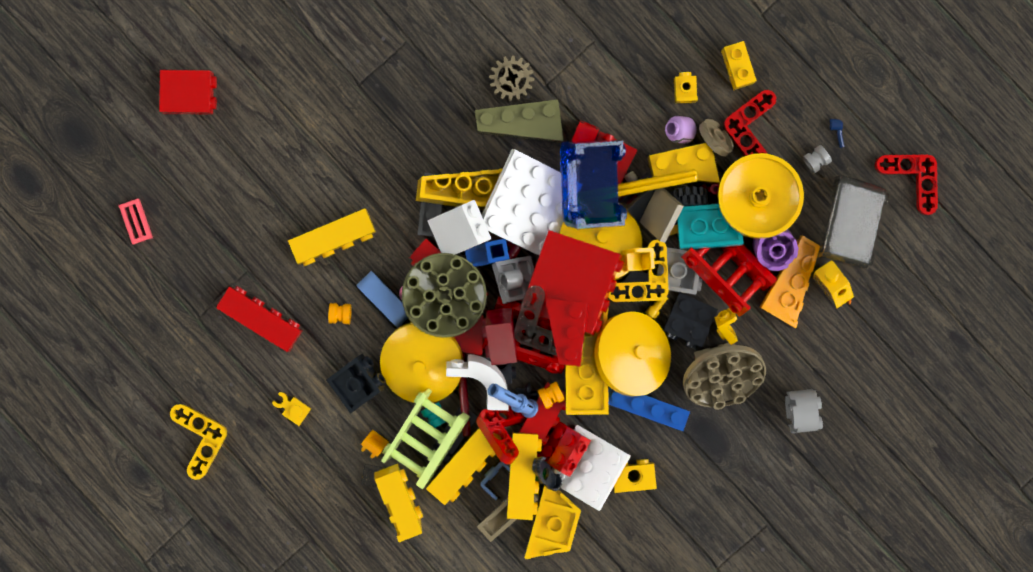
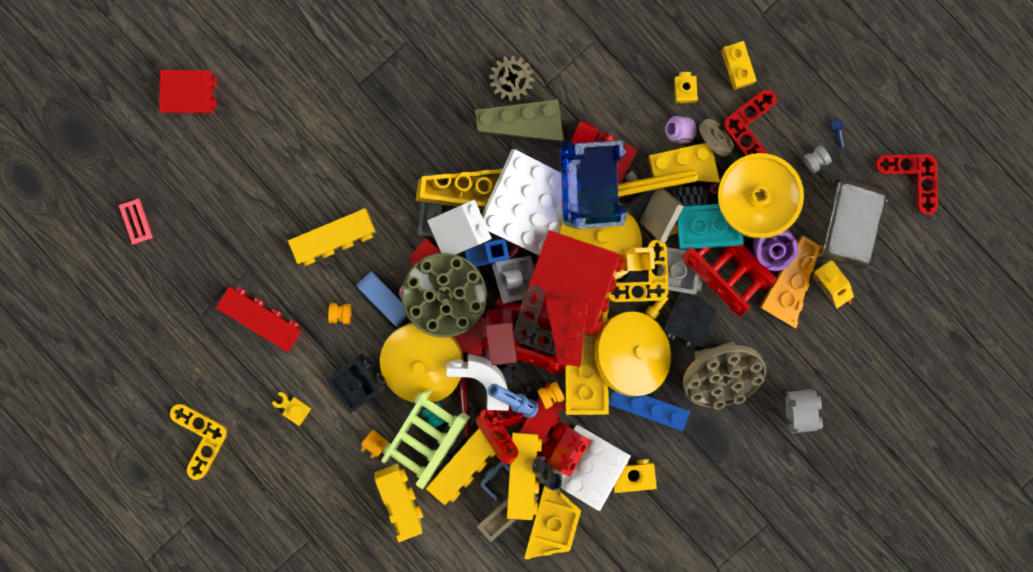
(723, 323): yellow bracket -> none

